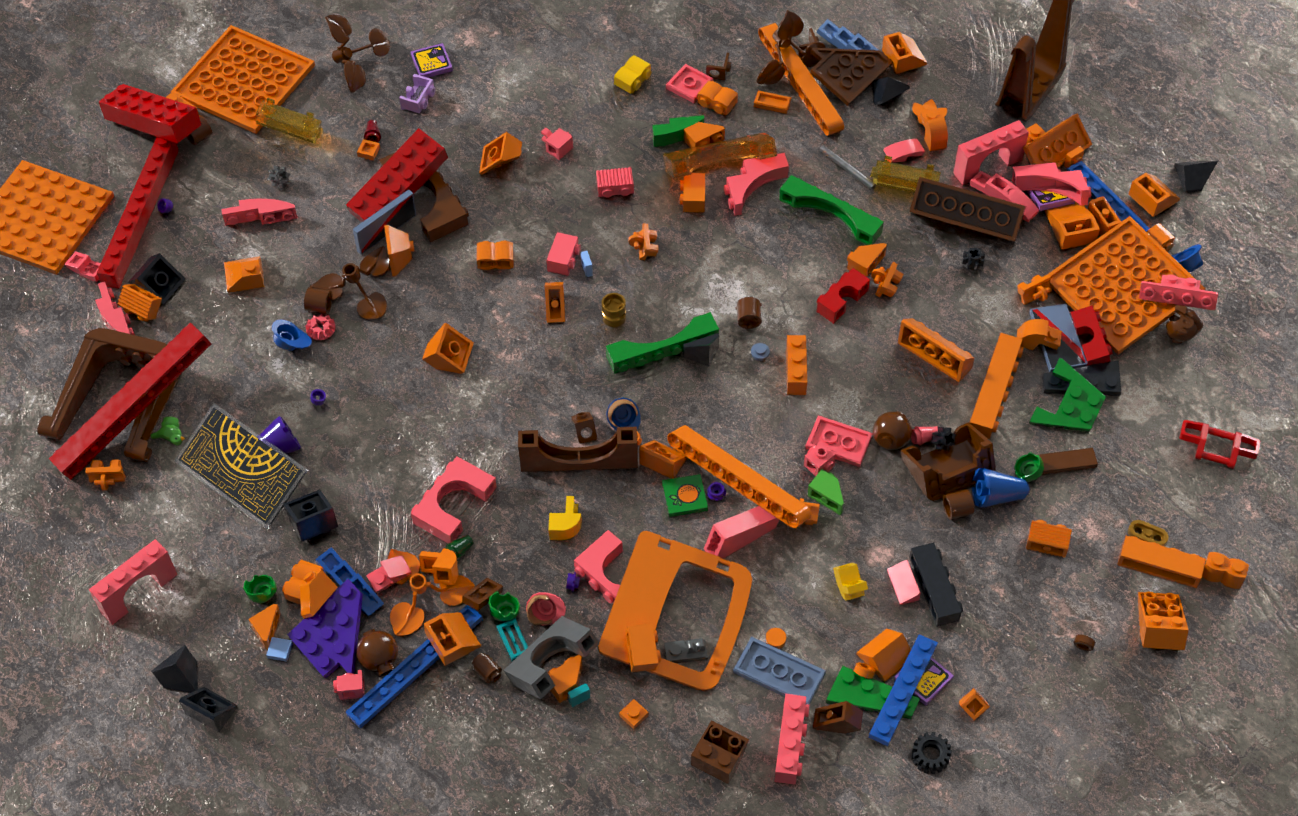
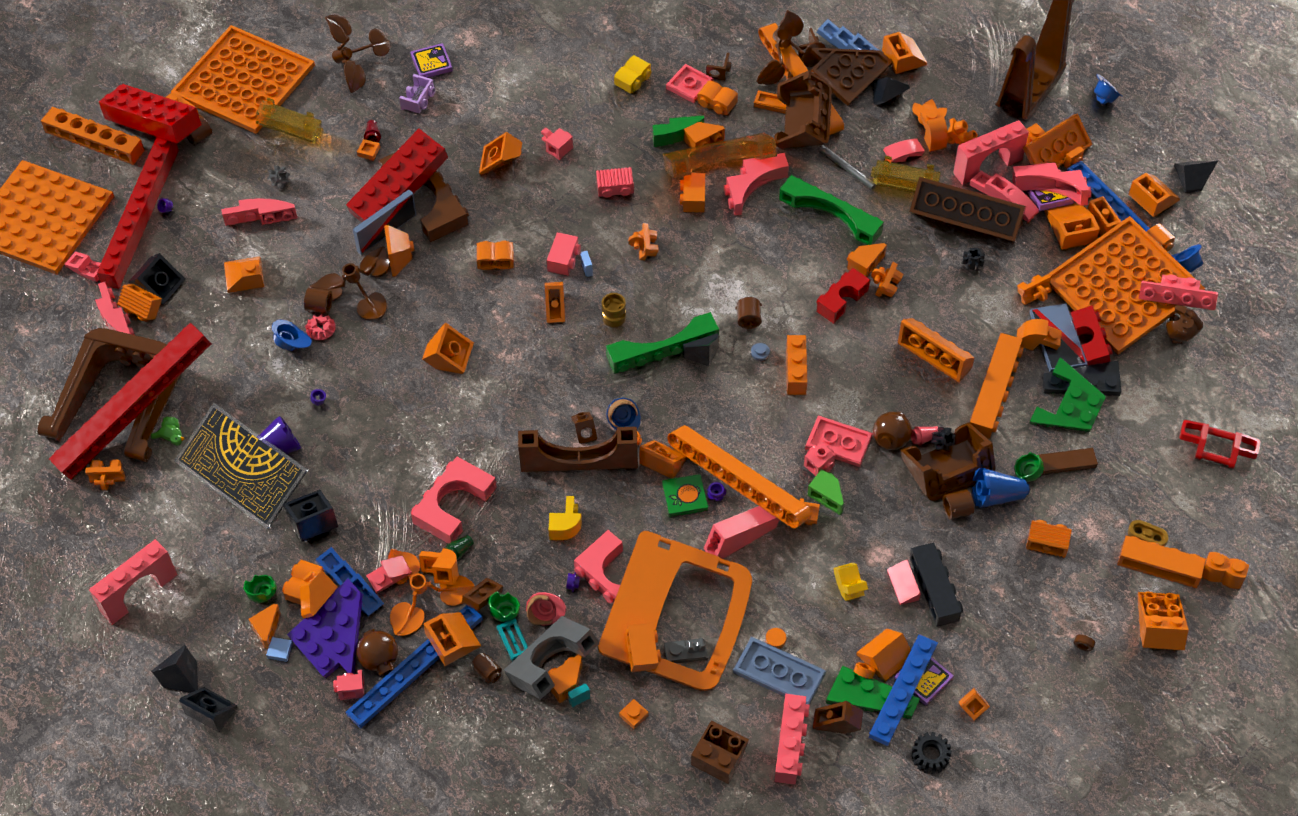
(93, 135): none -> orange brick
(807, 111): none -> reddish brown windscreen
(958, 132): none -> orange hips
(1105, 91): none -> blue piece

